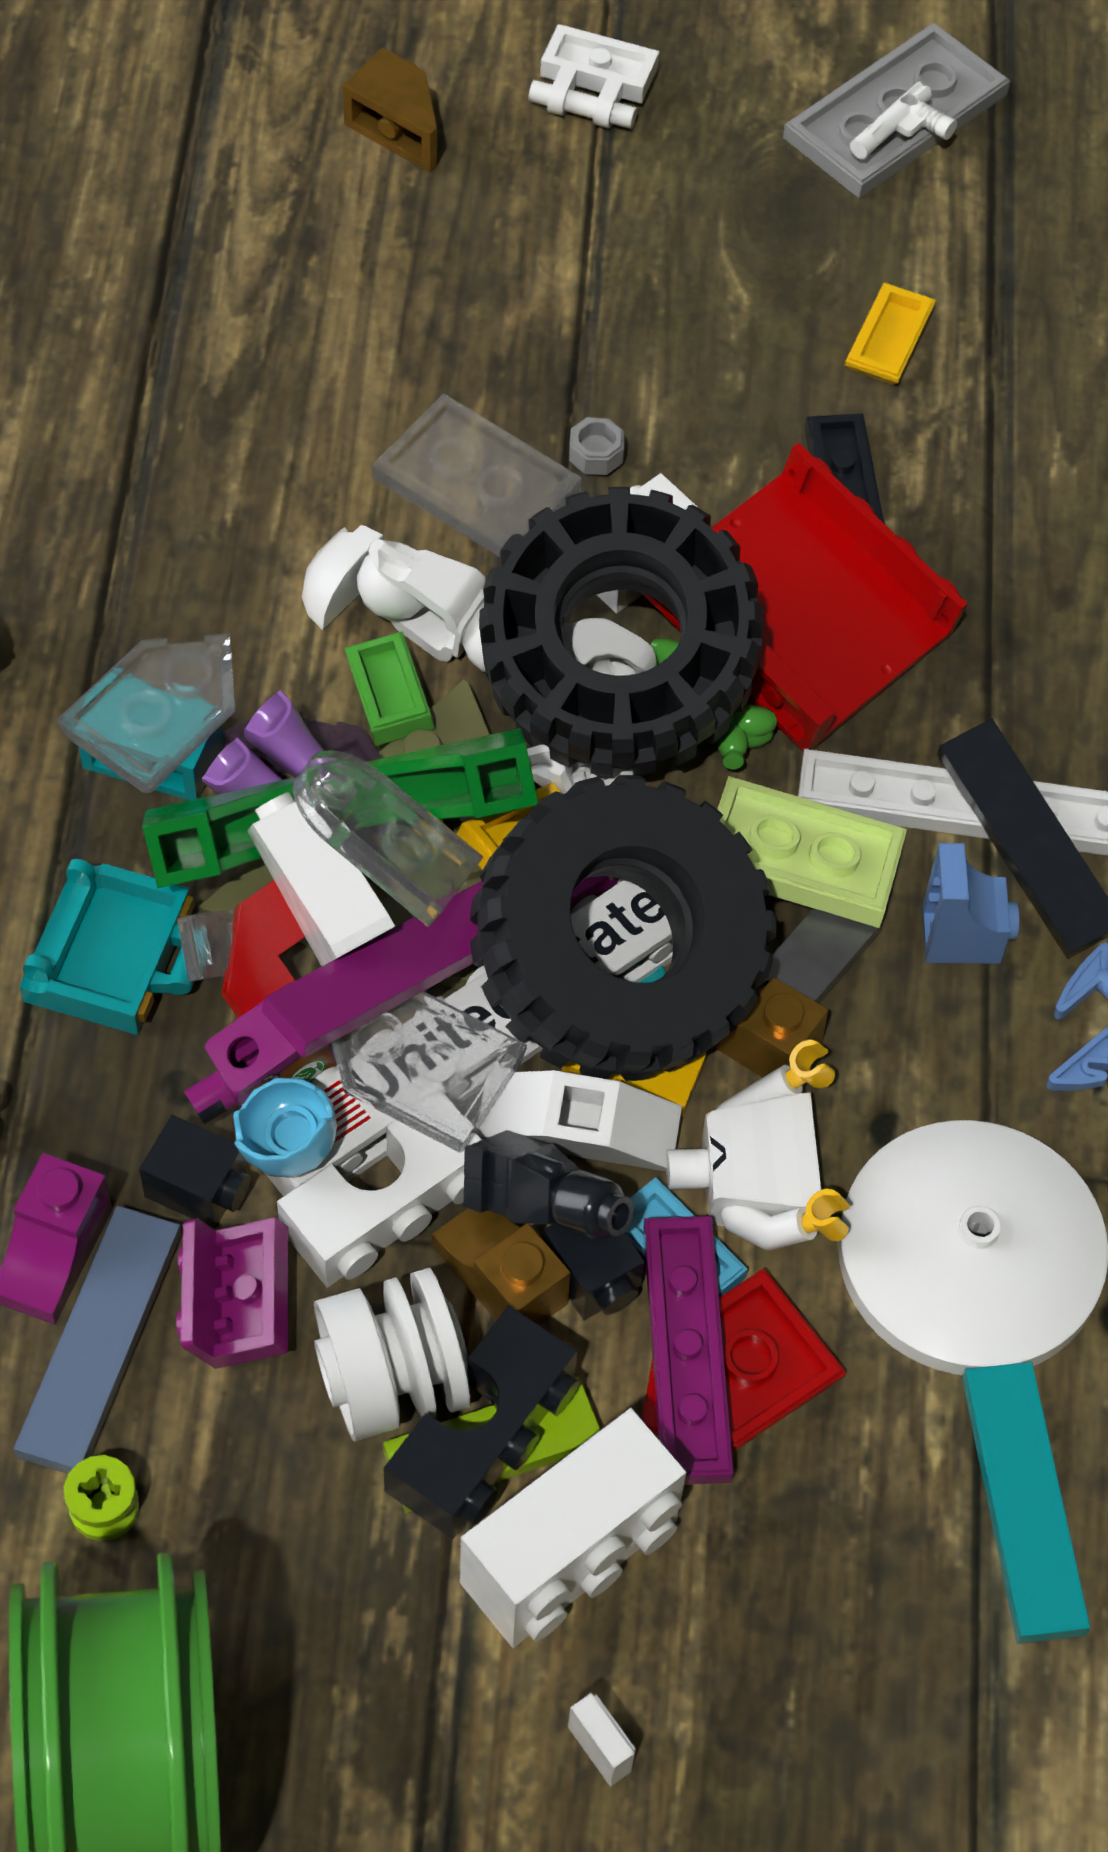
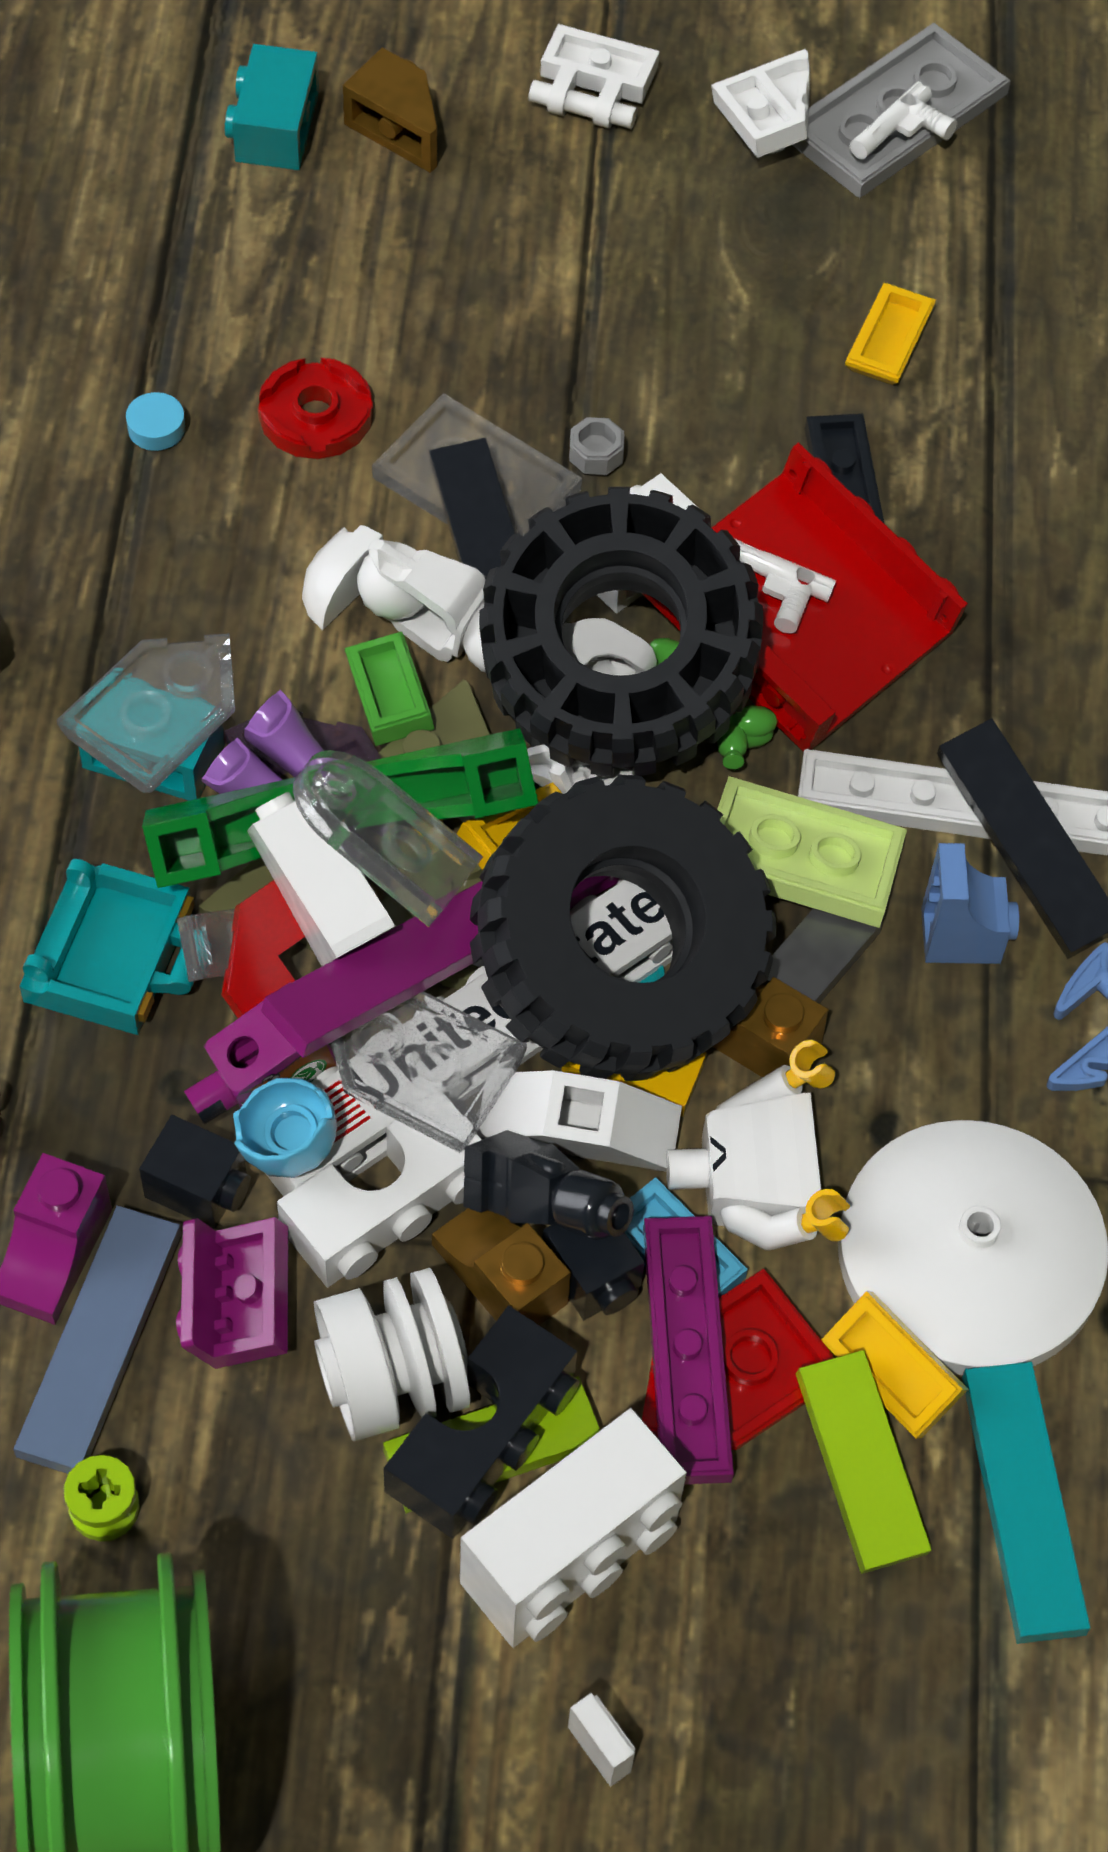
(155, 421): none -> medium azure tile
(273, 106): none -> teal brick
(319, 433): none -> red tile
(472, 502): none -> black tile
(768, 103): none -> white wing
(784, 584): none -> white hose
(863, 1462): none -> lime tile
(905, 1371): none -> yellow tile

